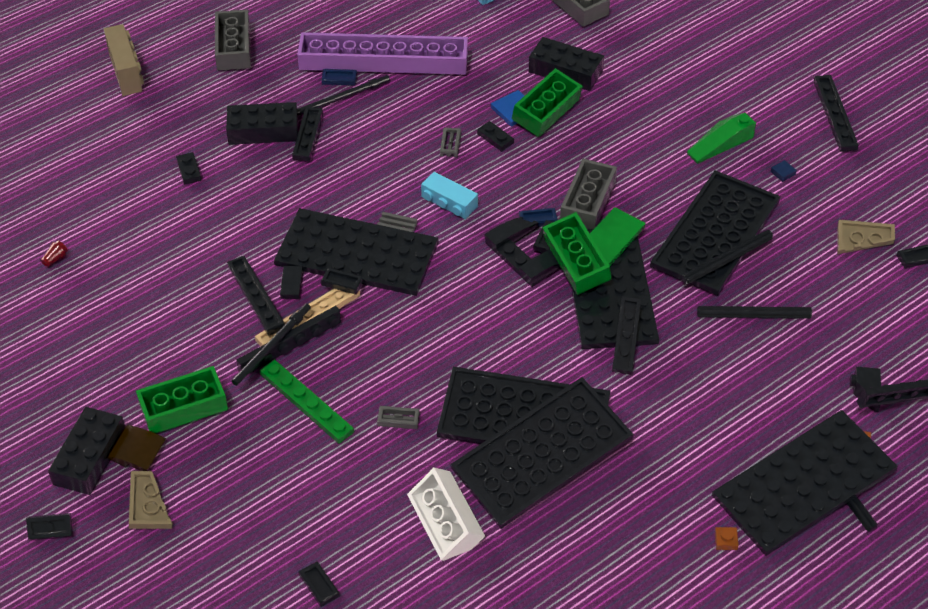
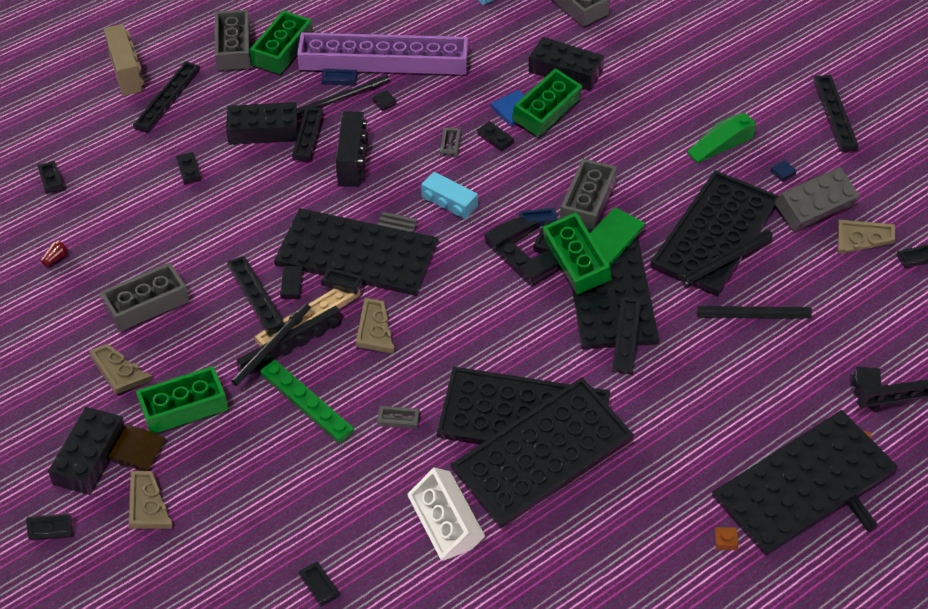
(50, 177): none -> black plate
(116, 370): none -> dark tan wing
(144, 297): none -> dark grey brick
(166, 97): none -> black tile
(280, 42): none -> green brick
(351, 149): none -> black brick
(373, 327): none -> dark tan wing
(384, 100): none -> black tile
(817, 199): none -> dark grey brick

